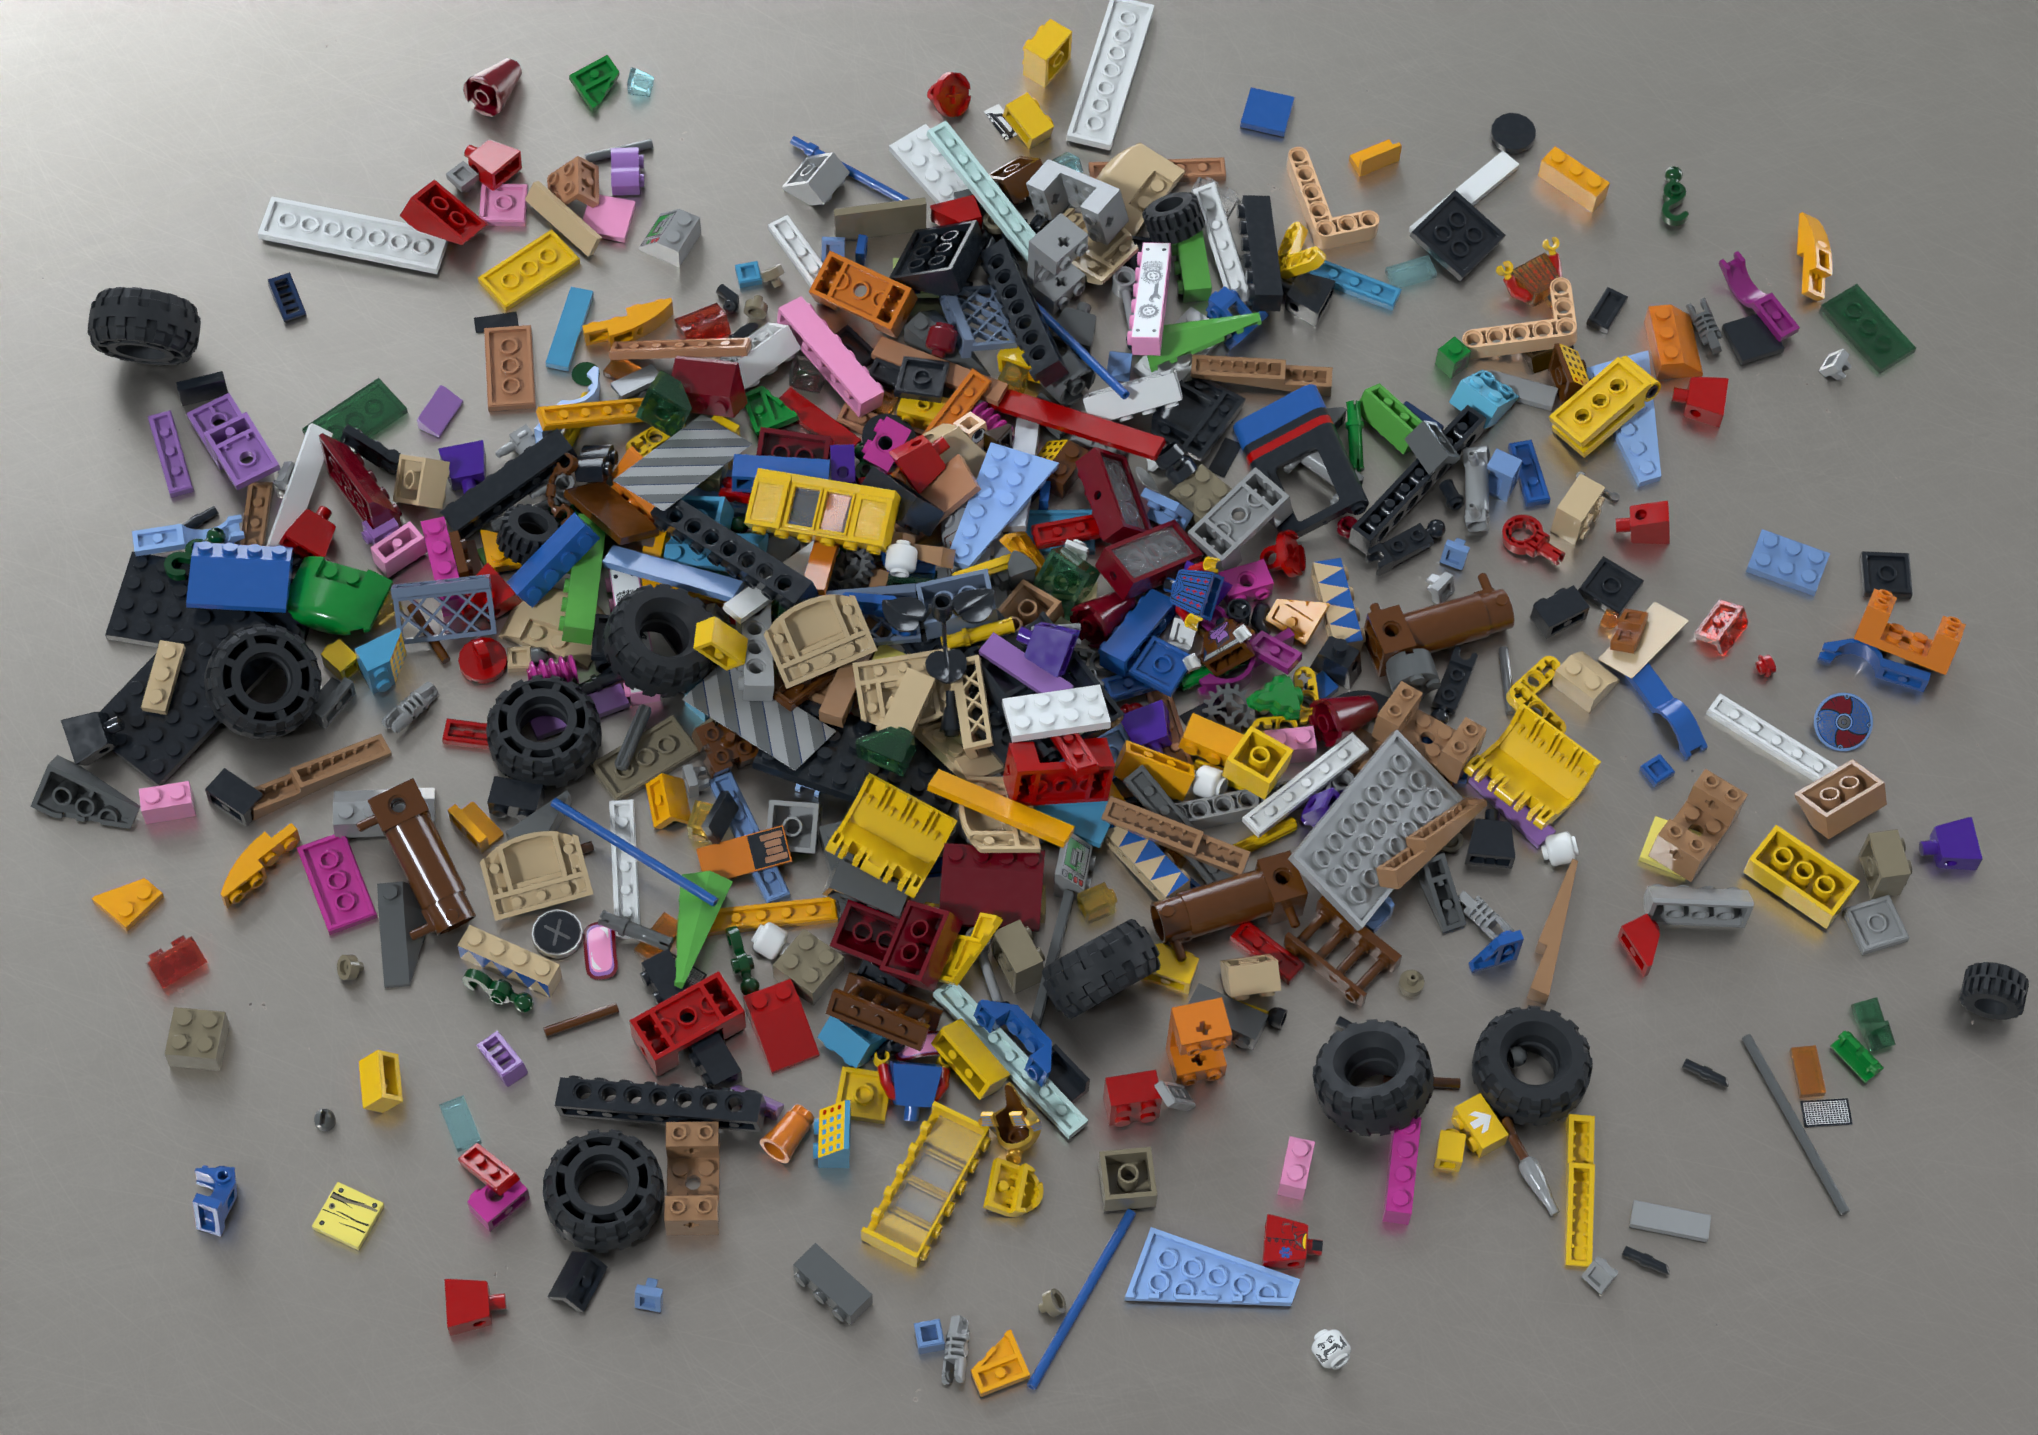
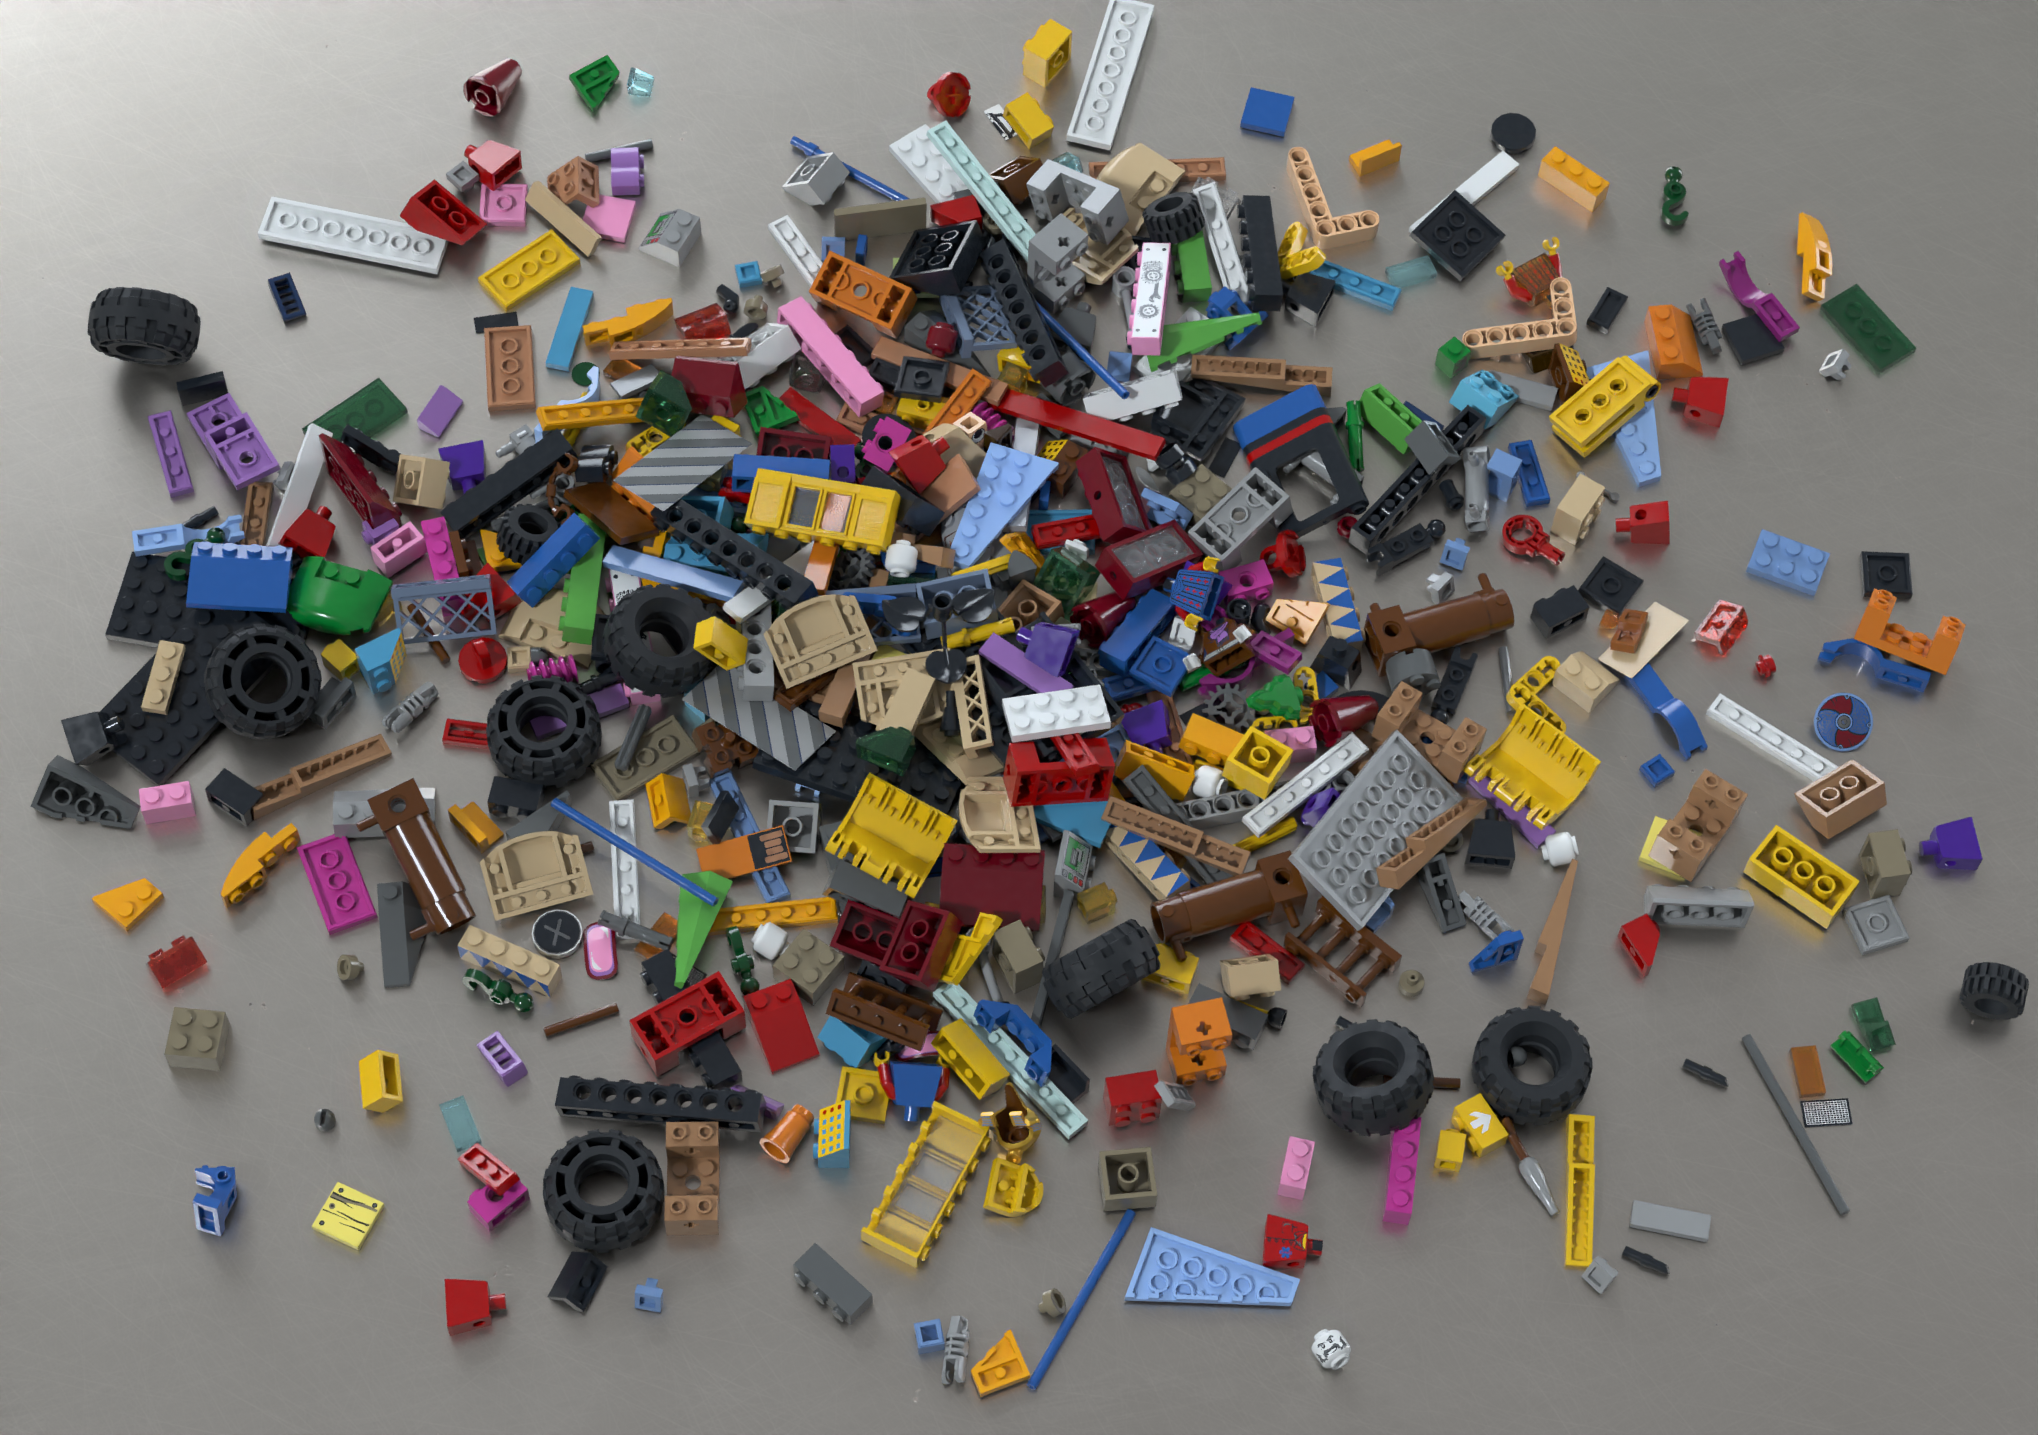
(1001, 808): light orange tile -> none
(1038, 223): black bush -> none

